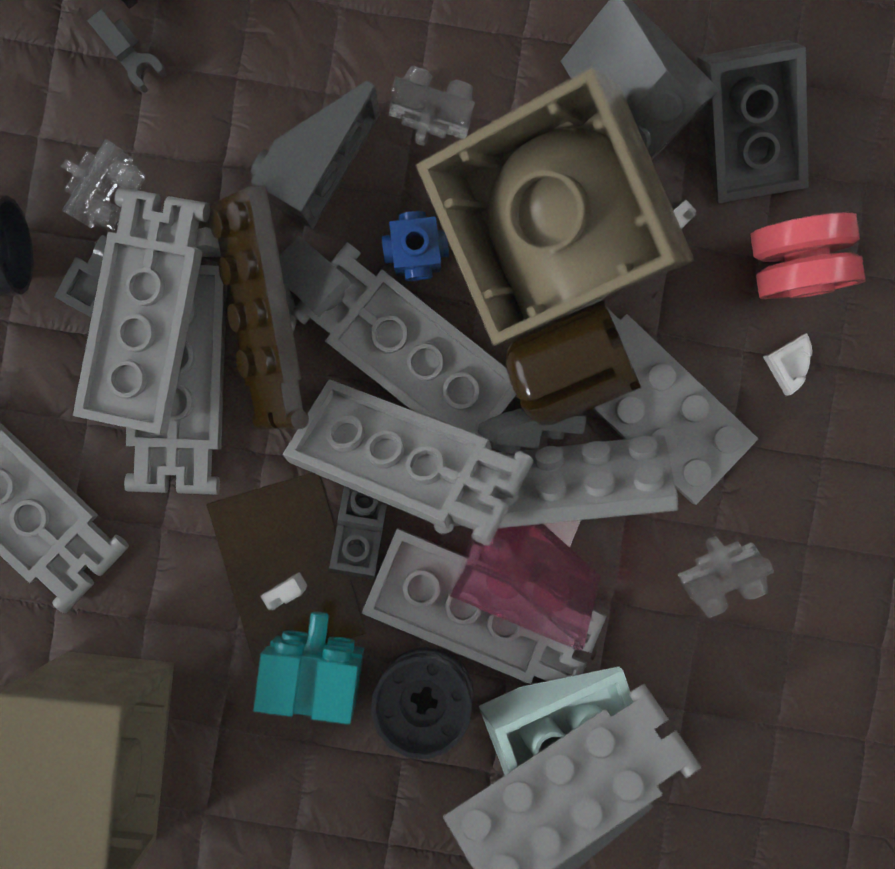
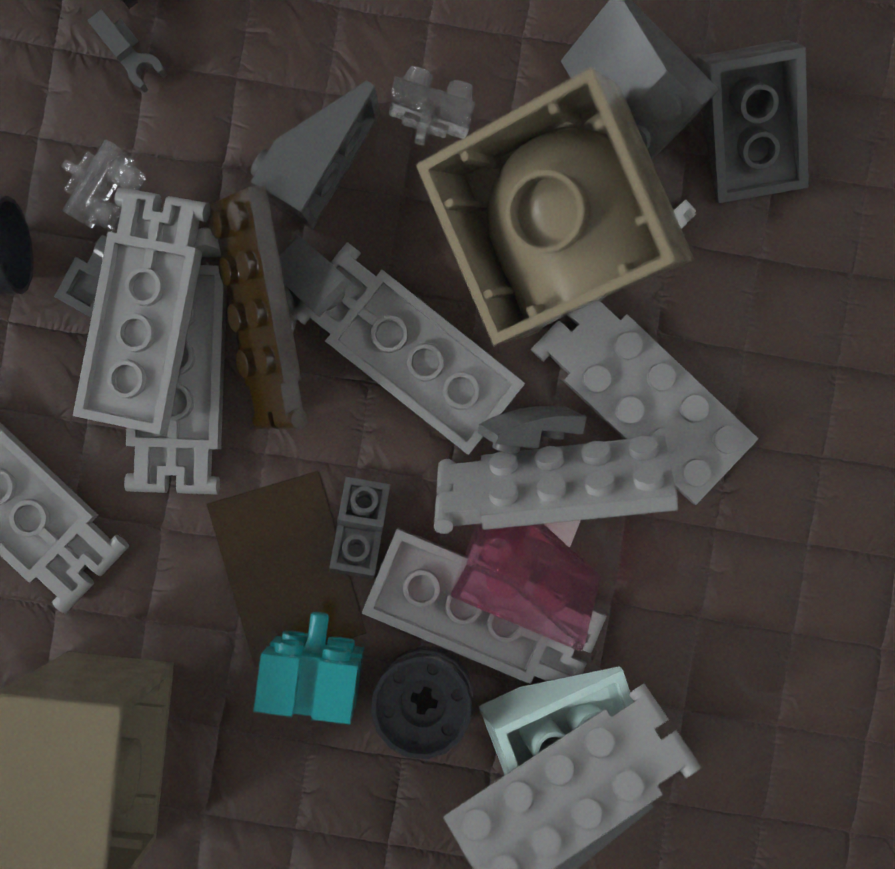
(284, 592): white tile -> none
(407, 460): light grey hinge -> none
(415, 263): blue brick -> none
(570, 366): dark brown cylinder -> none
(723, 572): clear hips -> none
(791, 363): white tile -> none
(807, 251): coral wheel -> none

